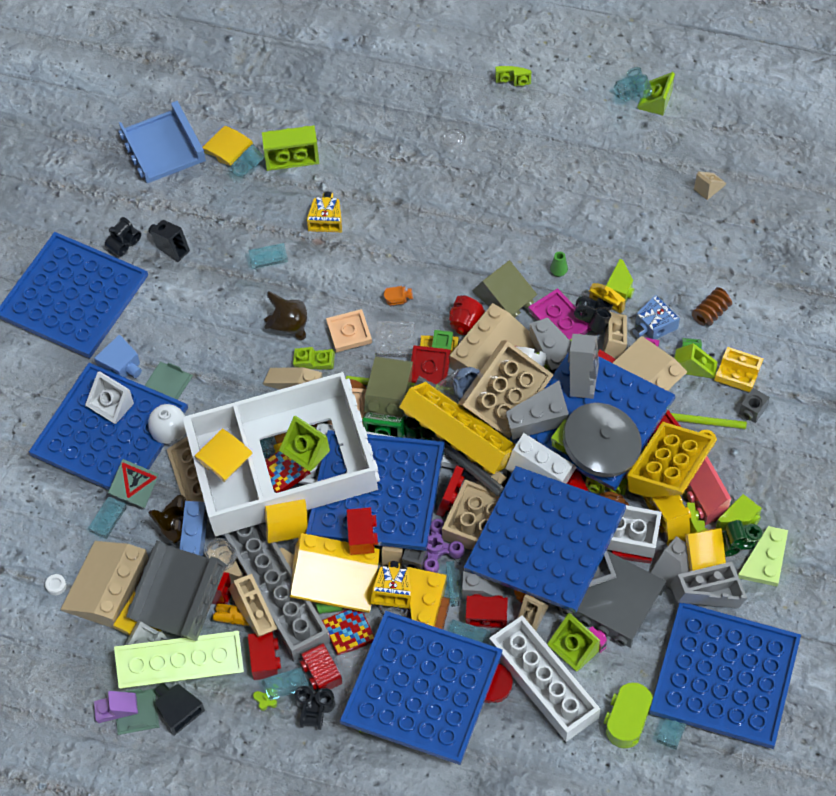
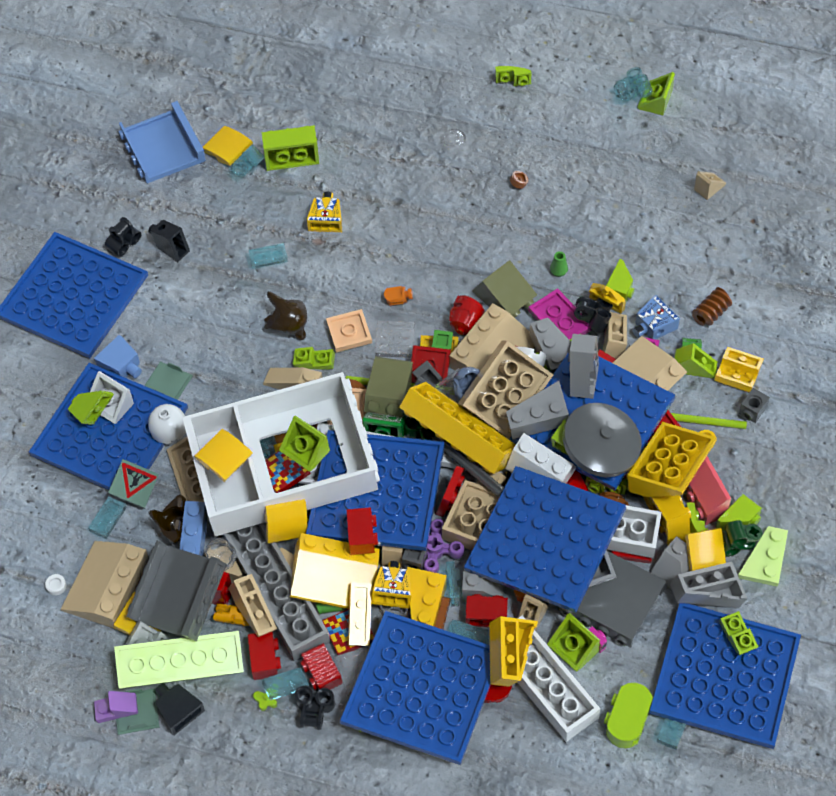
(89, 405): none -> lime slope
(359, 614): none -> plate
(427, 372): none -> dark grey panel
(509, 649): none -> yellow wedge
(518, 179): none -> dark orange tile
(738, 634): none -> lime slope

